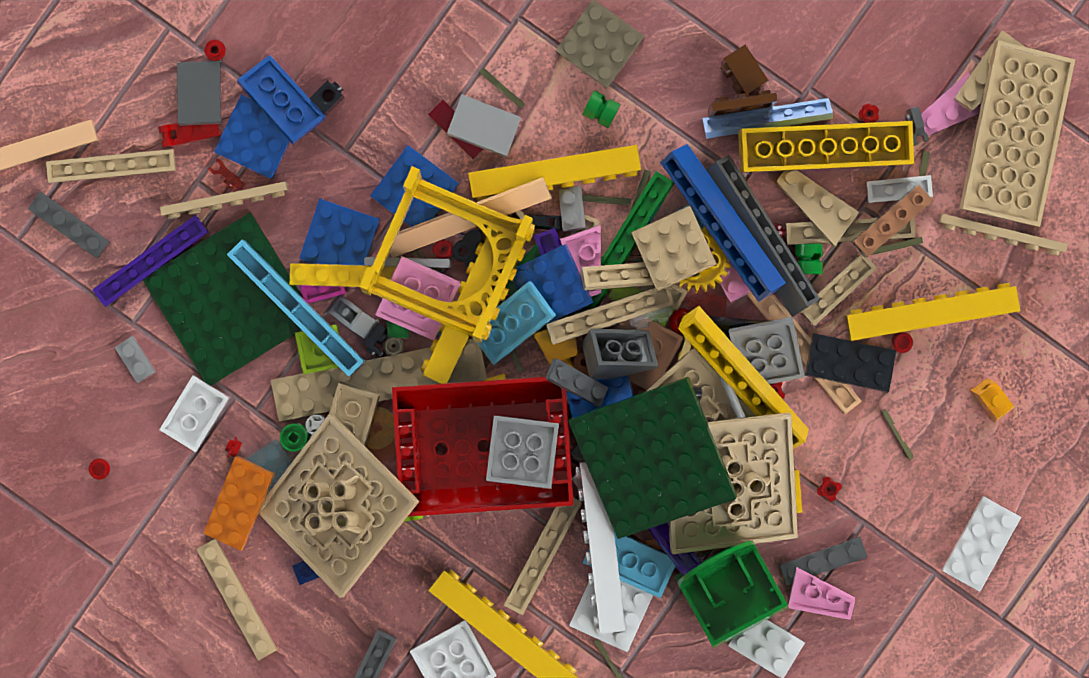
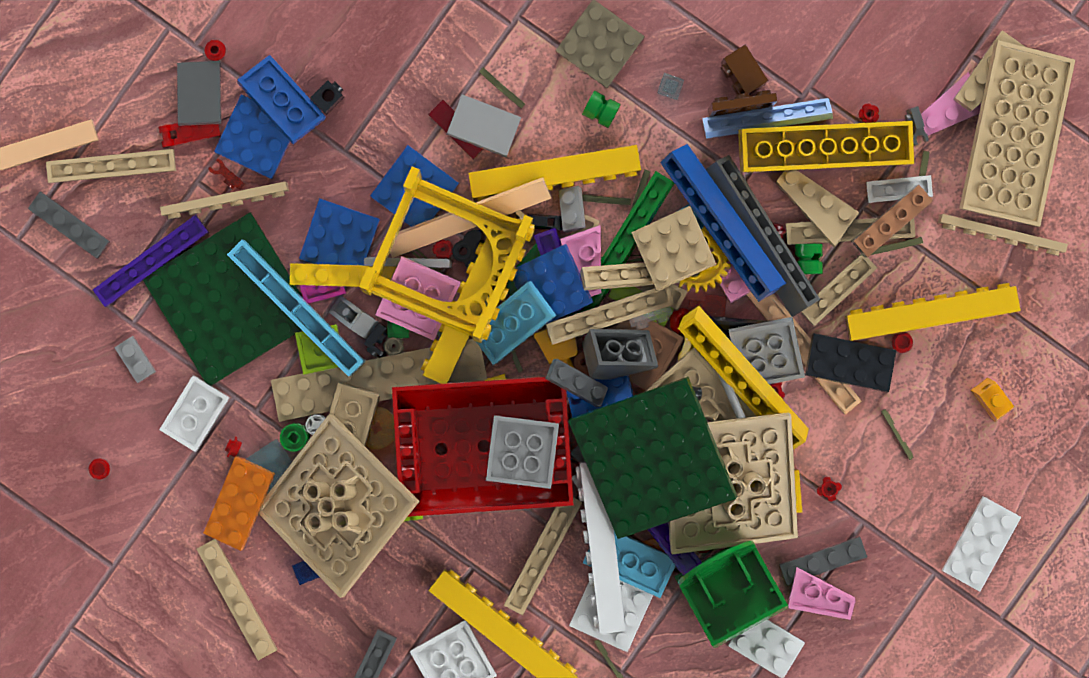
(670, 86): none -> clear light blue tile

